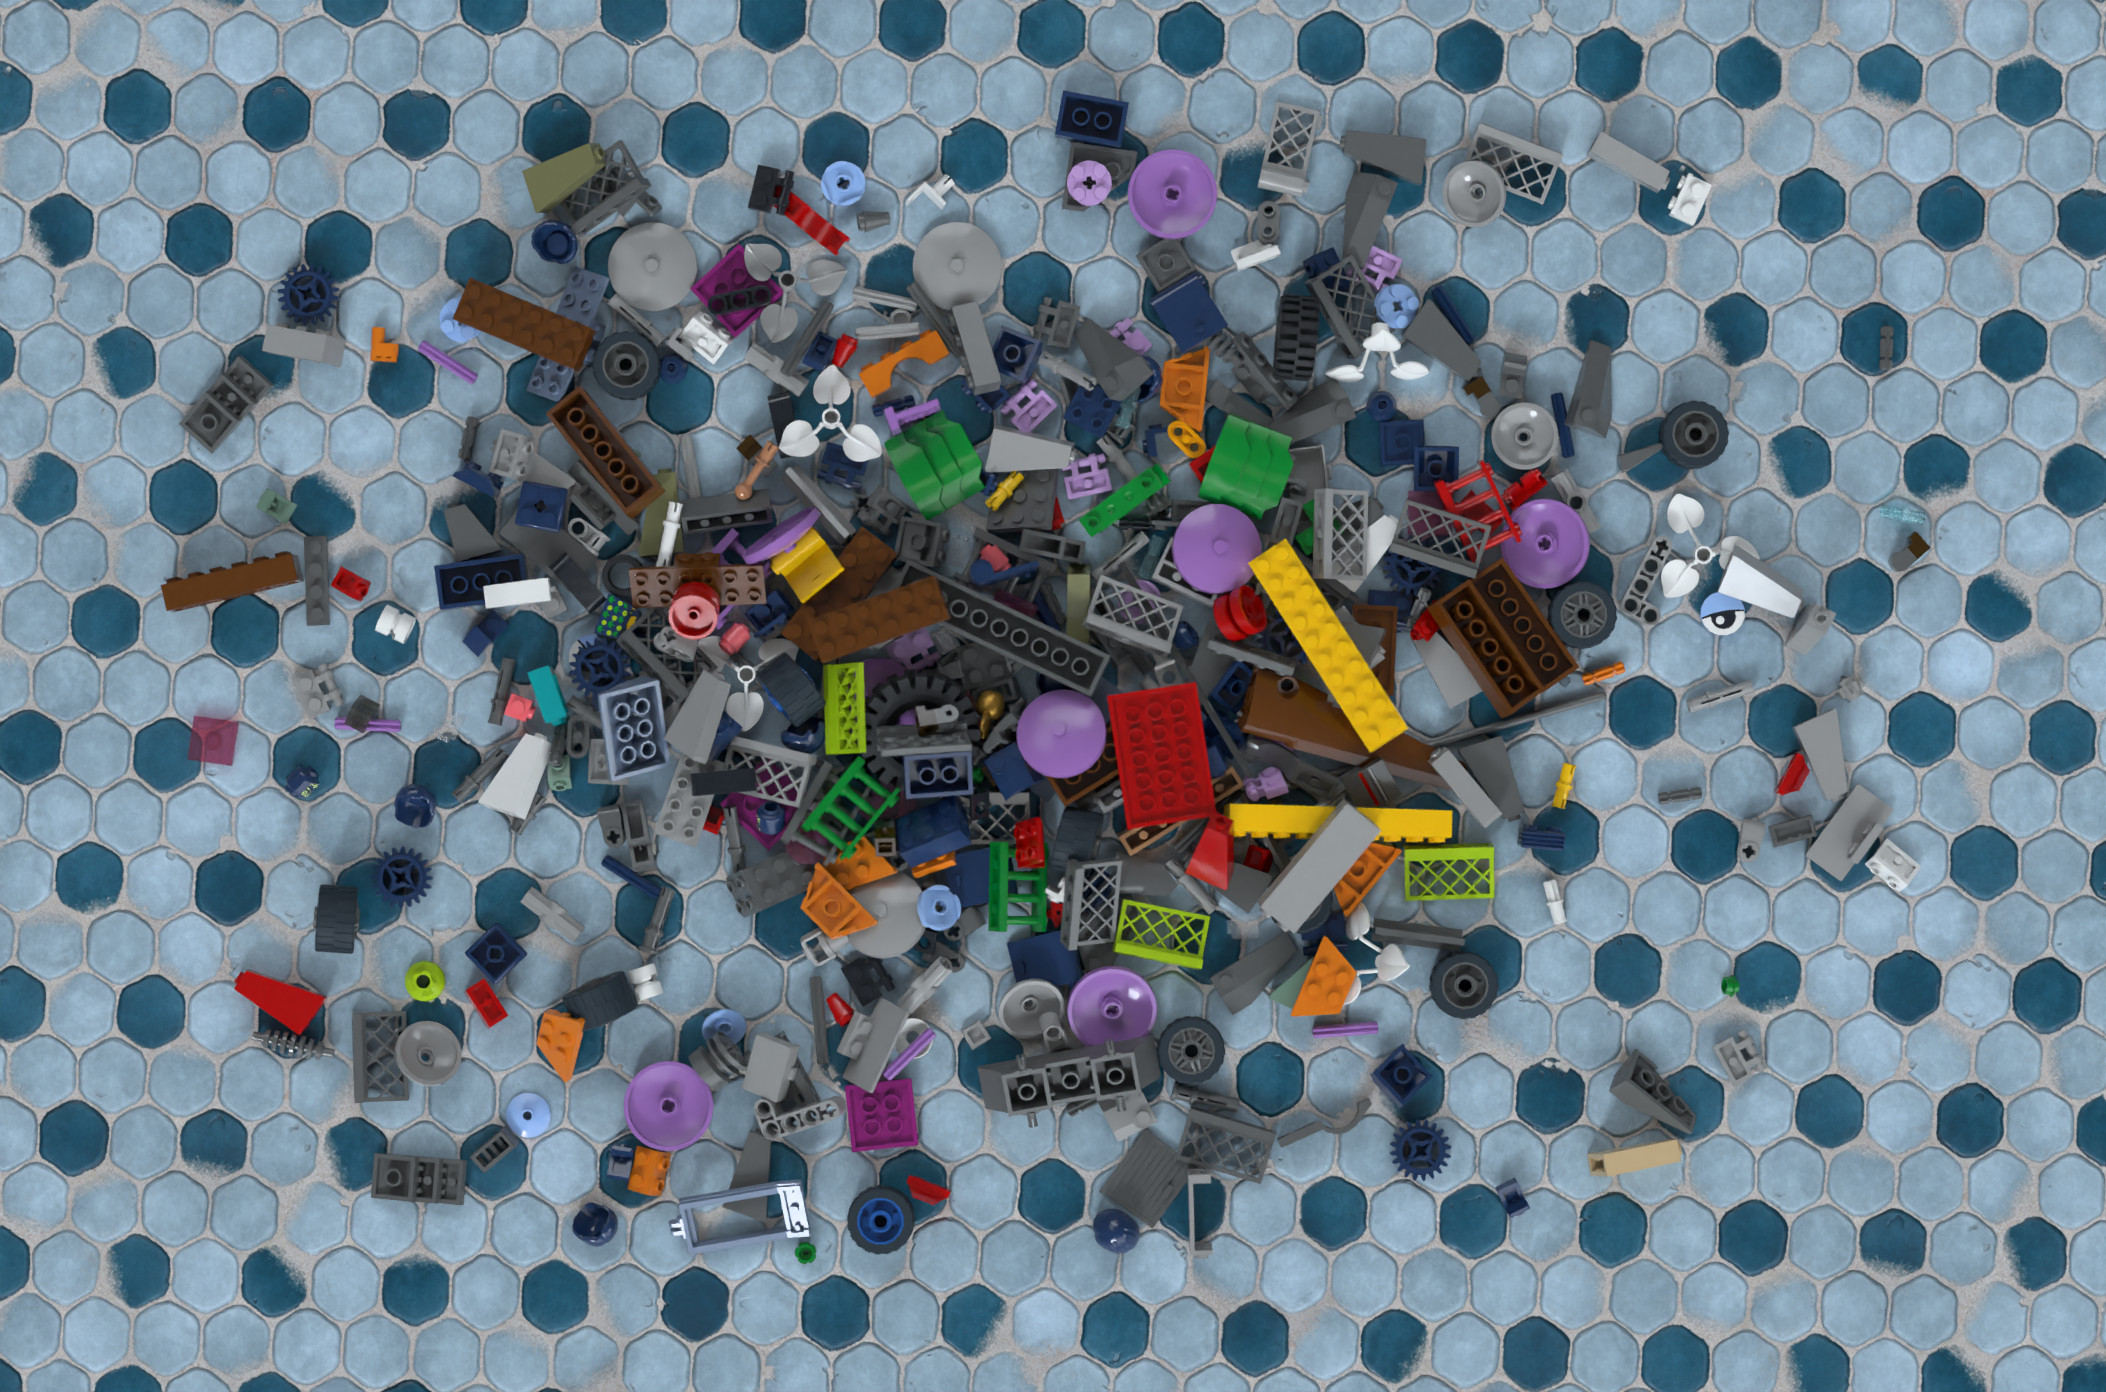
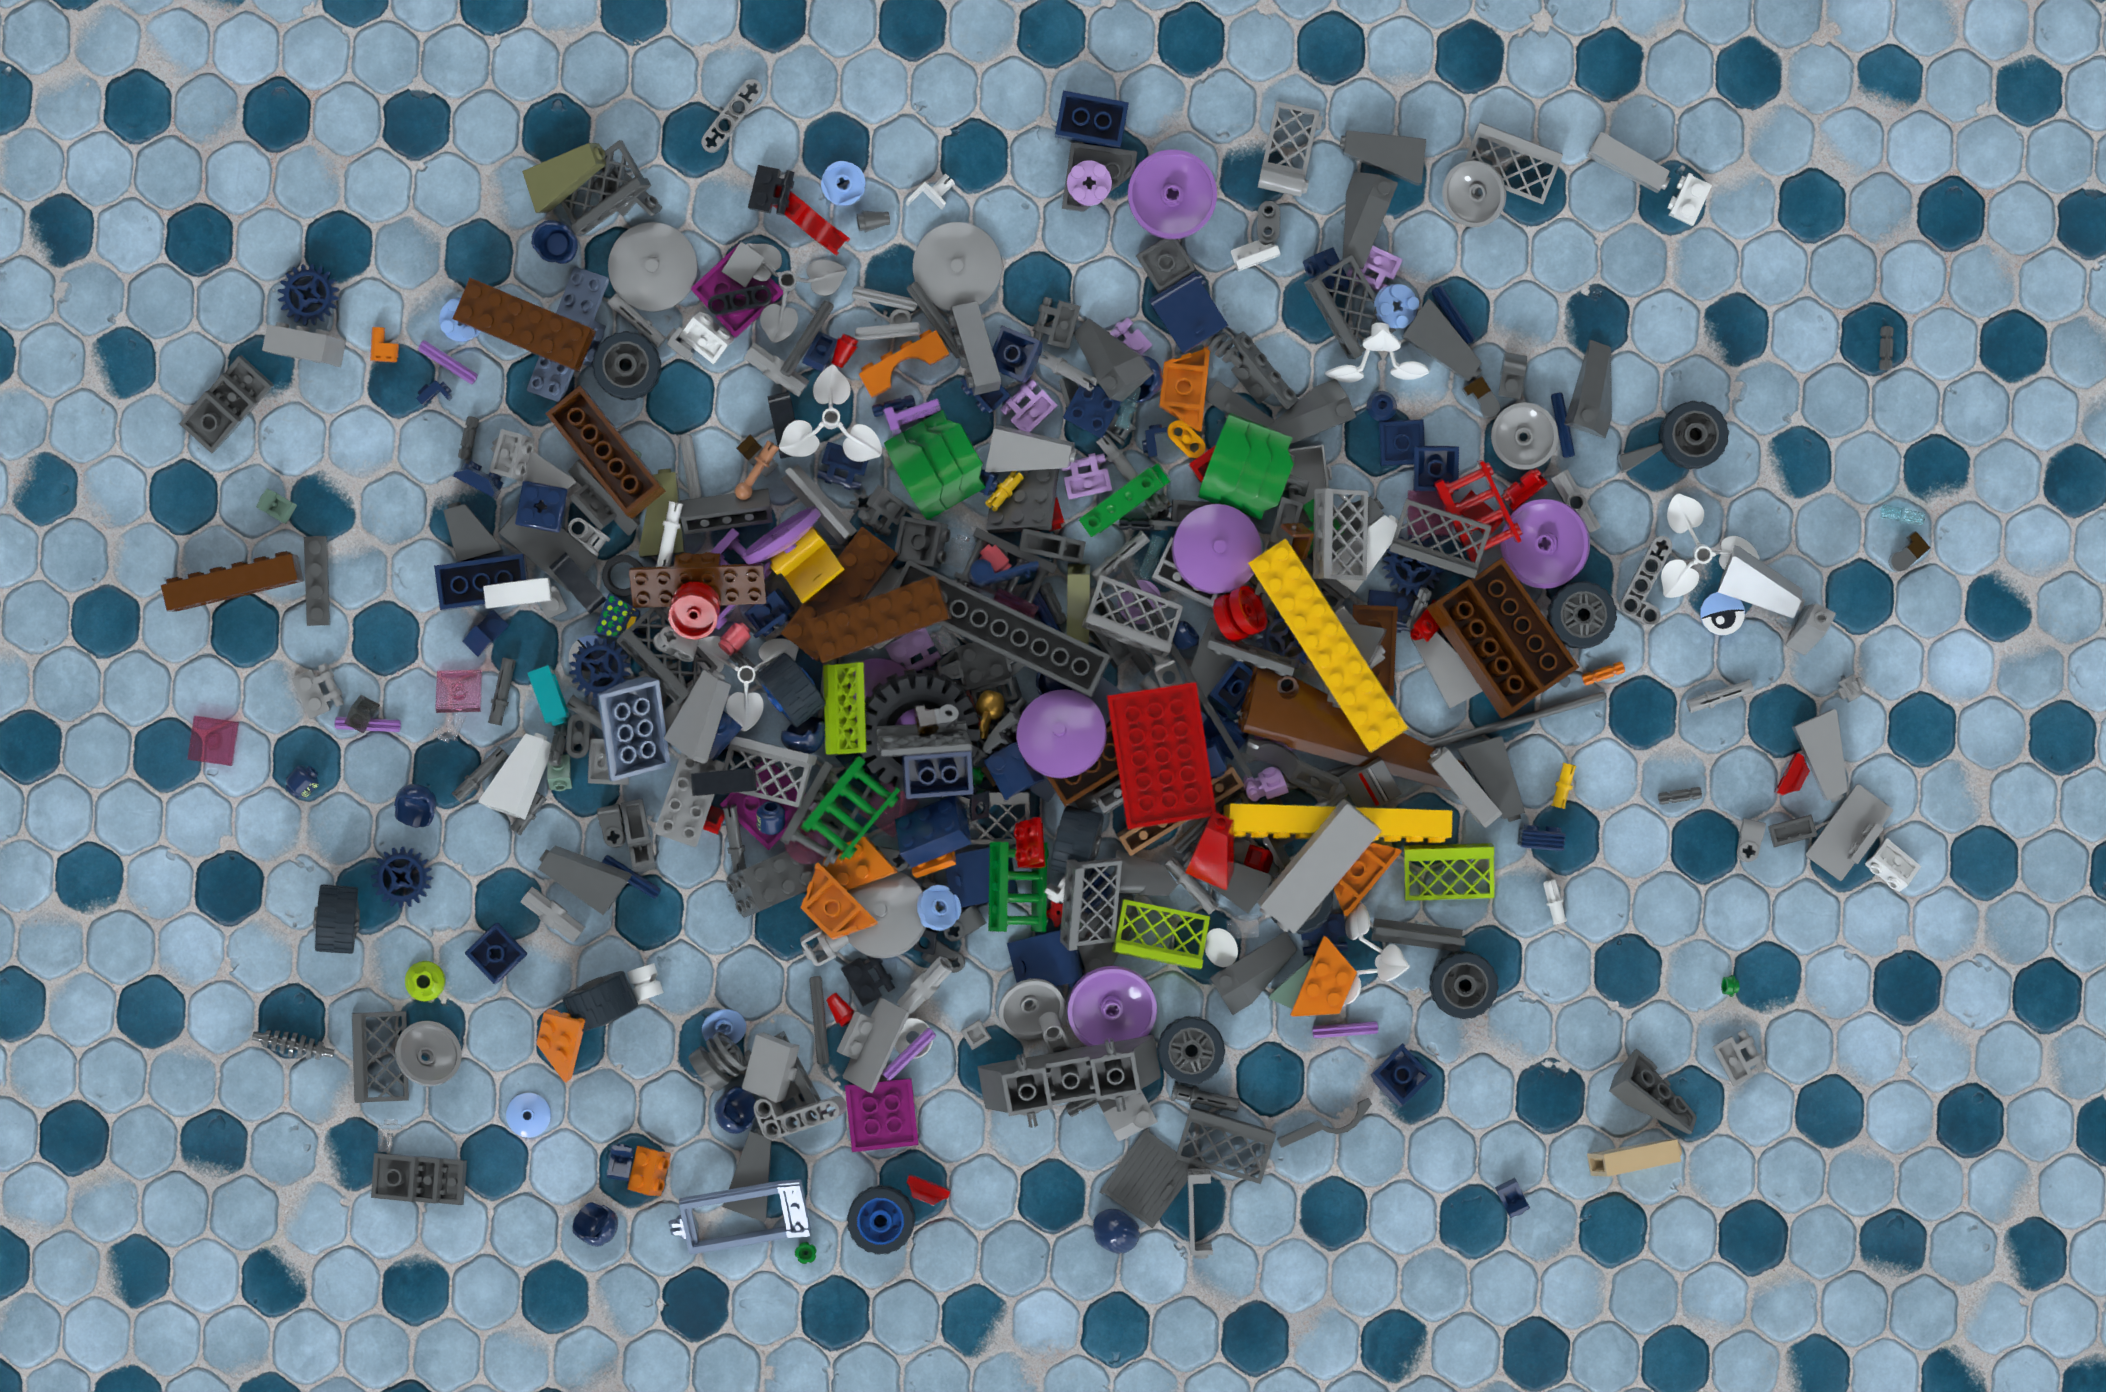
(282, 1000): red slope -> none
(351, 584): red bracket -> none
(385, 1138): none -> clear bracket
(396, 624): white wheel -> none
(428, 392): none -> dark blue bracket
(458, 691): none -> clear pink plate
(486, 1003): red hinge -> none
(508, 1136): dark grey slope -> none
(520, 708): coral brick -> none
(584, 877): none -> dark grey slope
(654, 930): dark grey pin -> none
(668, 1106): medium lavender dish -> none
(679, 368): dark blue cone -> none
(729, 114): none -> light grey beam
(735, 1110): none -> dark blue piece
(743, 264): none -> light grey sticker
(885, 837): dark brown leg -> none
(1221, 947): none -> white sticker
(1296, 337): black tyre -> none
(1302, 538): none -> reddish brown bracket
(1413, 1142): dark blue gear -> none

